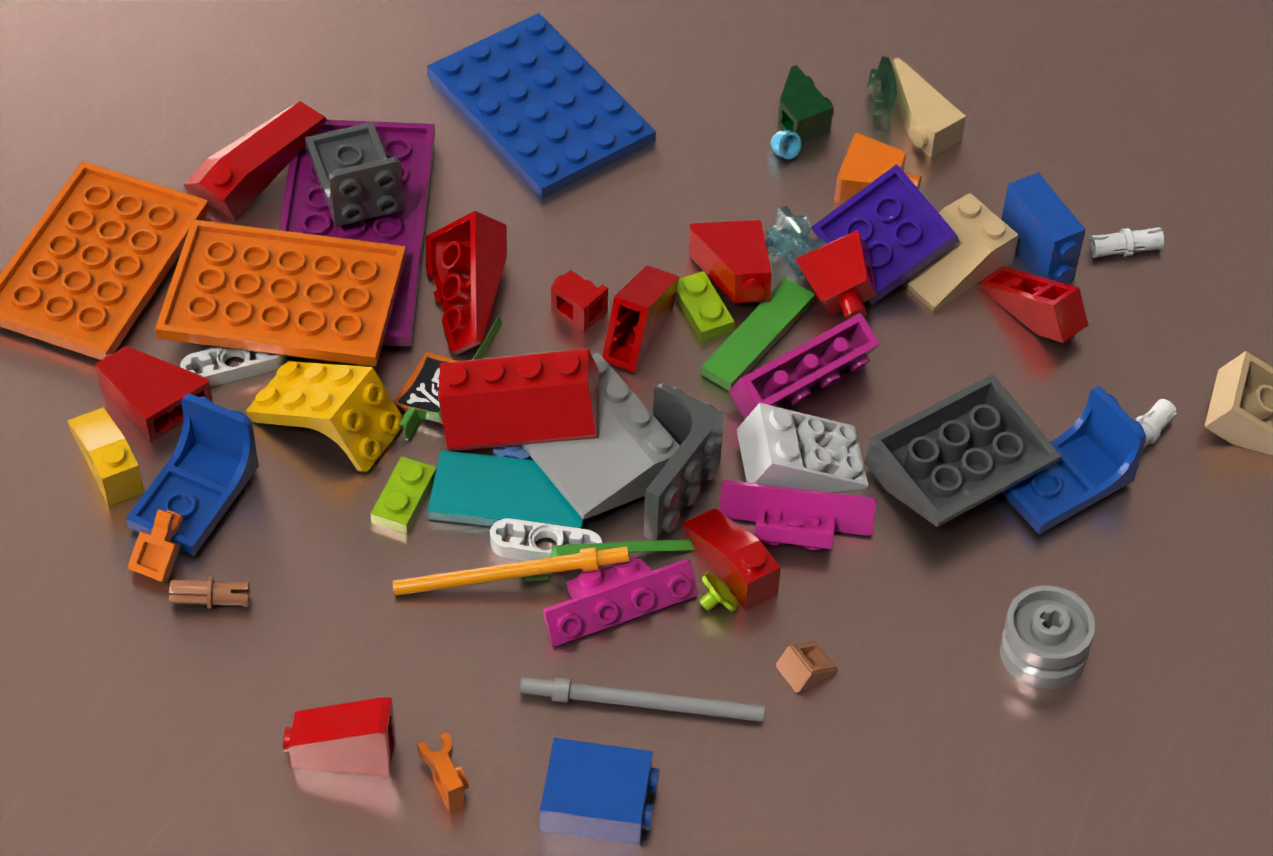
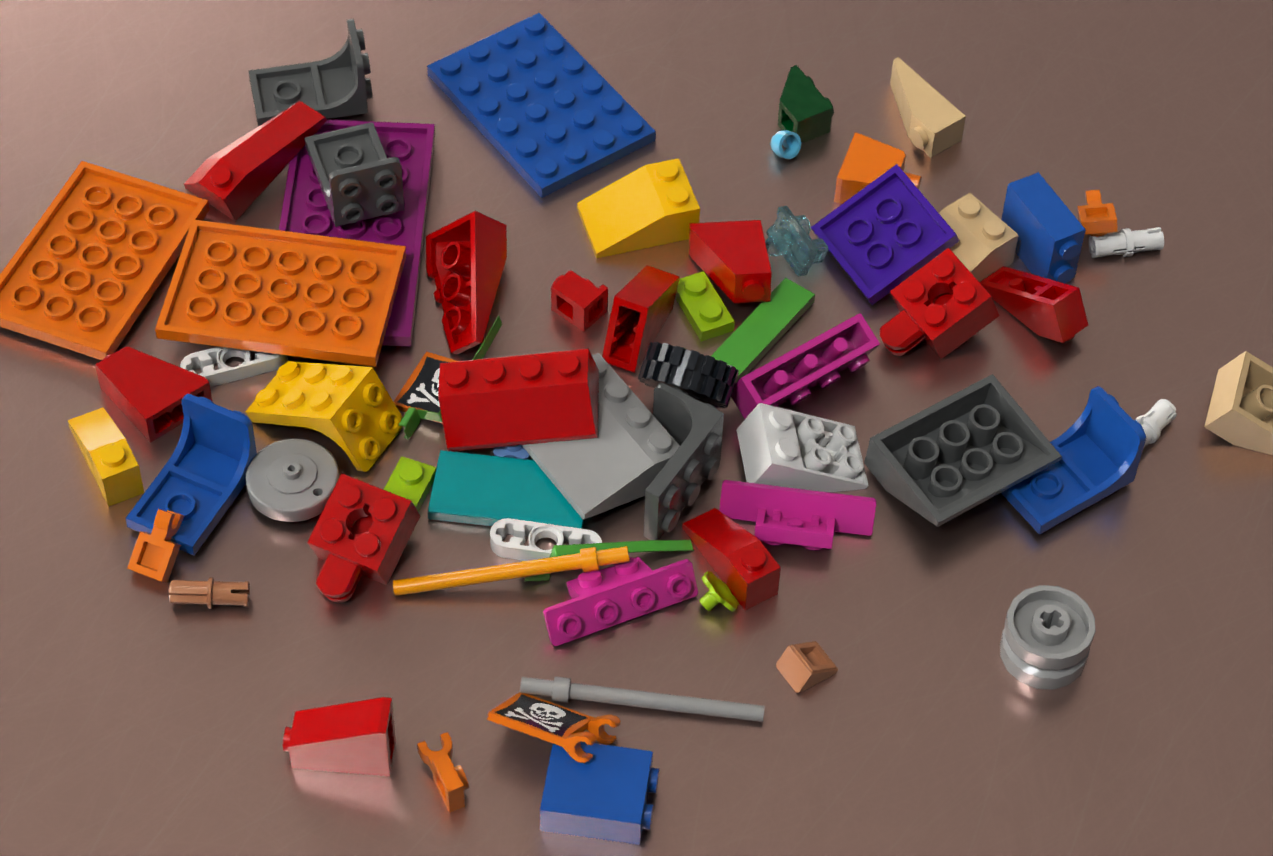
(291, 479): none -> light grey wheel
(328, 86): none -> dark grey bracket
(368, 546): none -> red brick
(554, 723): none -> flag
(640, 210): none -> yellow slope
(692, 372): none -> black wheel
(841, 275): red torso -> none
(884, 93): clear green slope -> none
(944, 322): none -> red brick
(1097, 217): none -> orange plate

